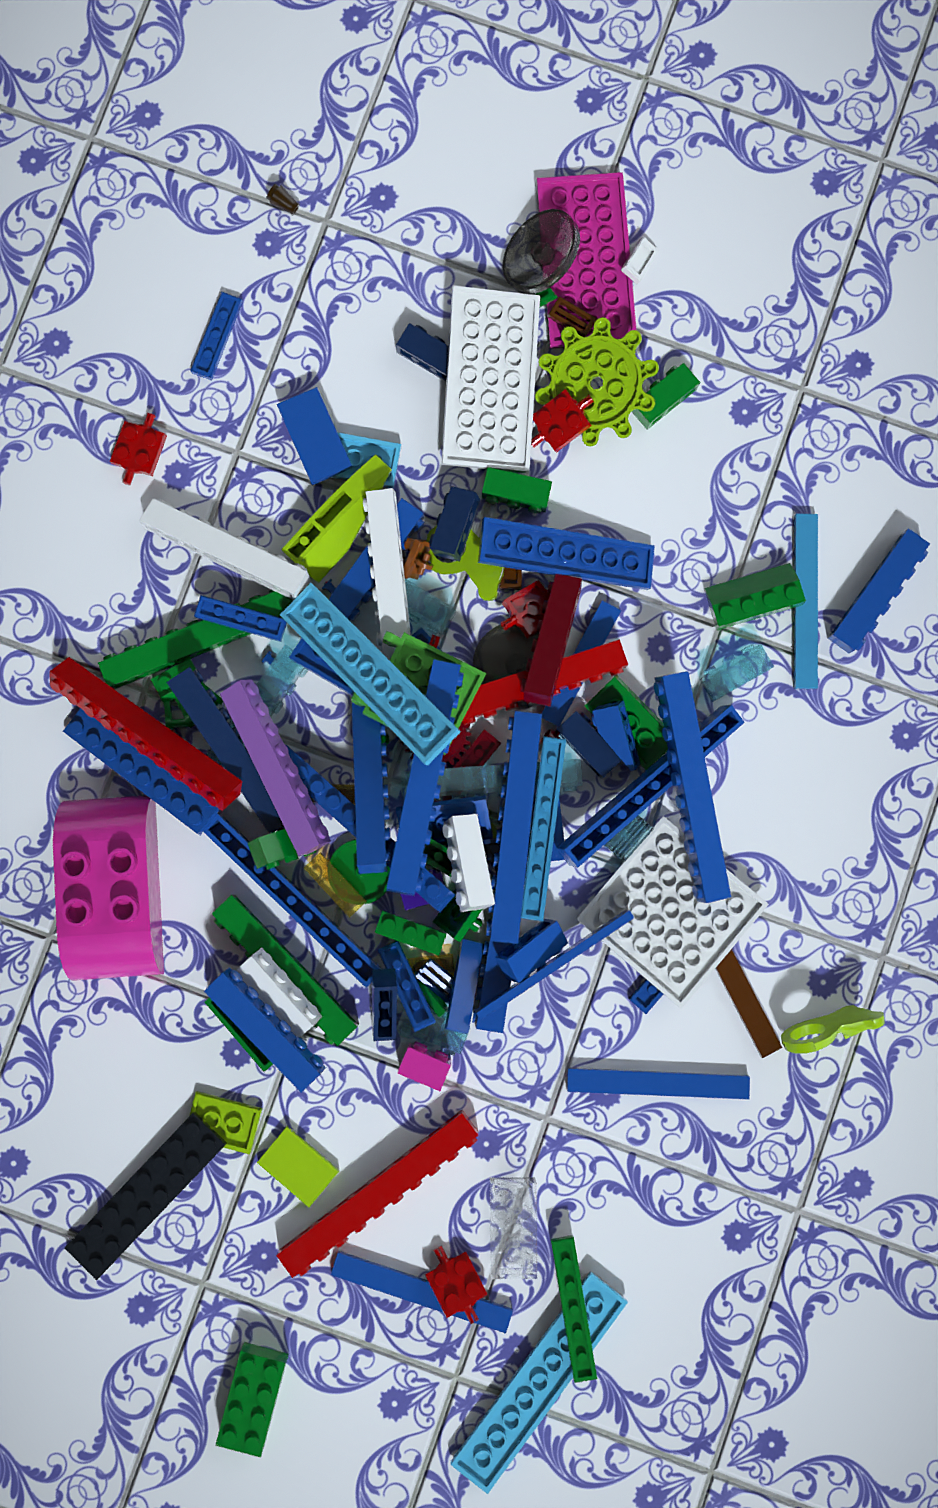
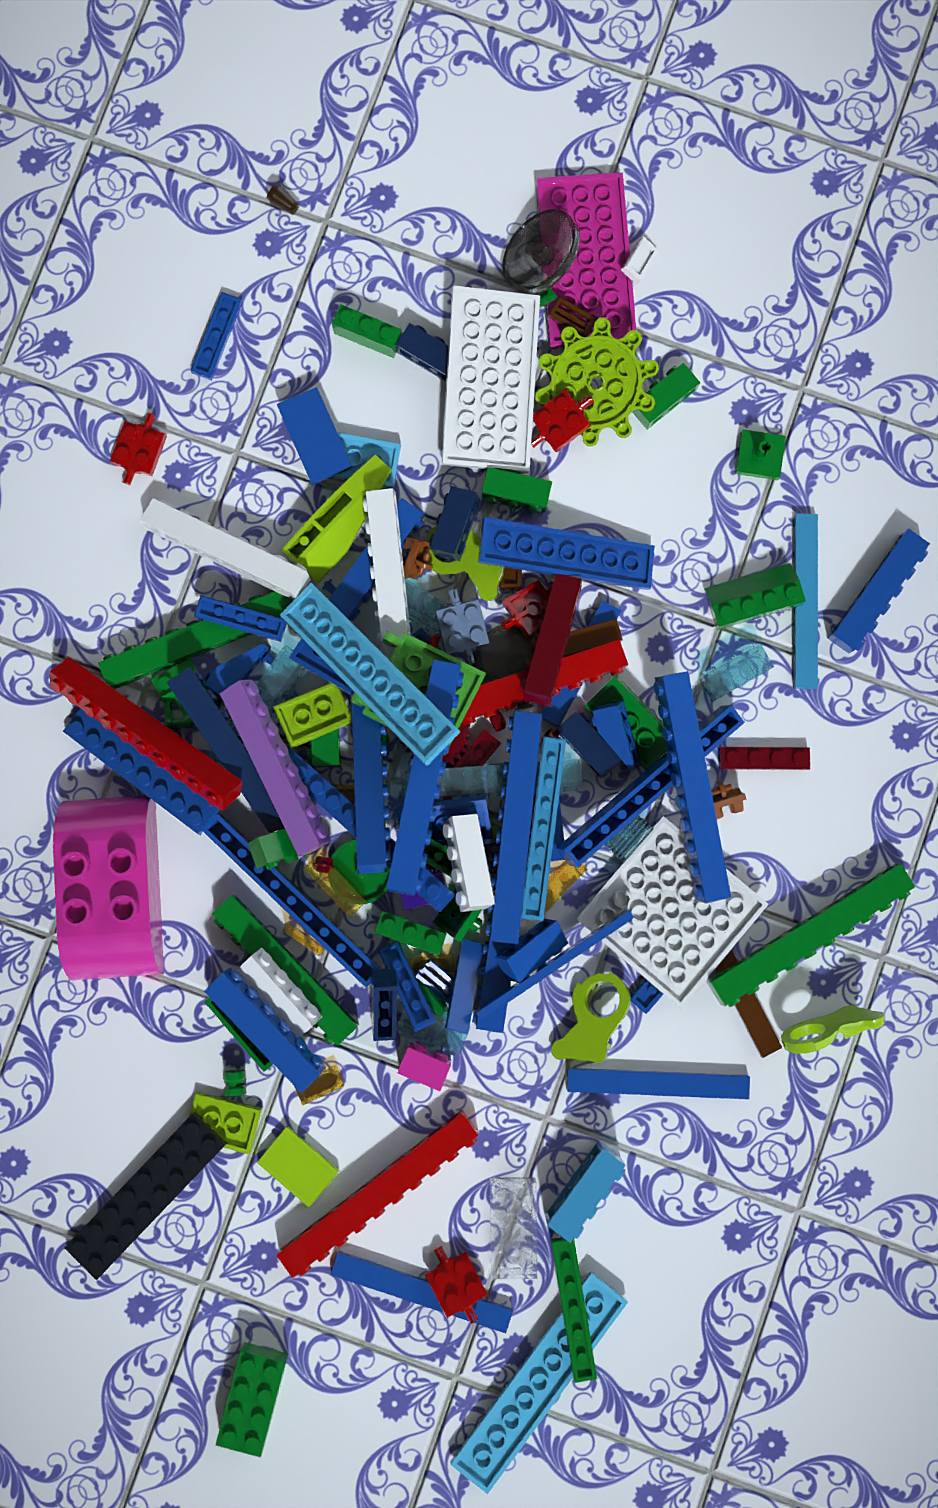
(234, 1083): none -> green wheel
(235, 669): none -> blue slope
(304, 939): none -> clear yellow tile
(313, 714): none -> lime tile
(323, 864): none -> dark red plate
(325, 1083): none -> clear yellow tile
(326, 750): none -> green brick
(366, 330): none -> green brick
(461, 626): none -> sand blue plate
(498, 721): none -> dark red tile
(561, 881): none -> clear yellow tile
(584, 1191): none -> dark azure brick
(591, 1034): none -> lime animal
(592, 637): none -> reddish brown tile
(726, 796): none -> dark orange hips
(760, 454): none -> green tile
(764, 758): none -> dark red plate
(810, 935): none -> green brick

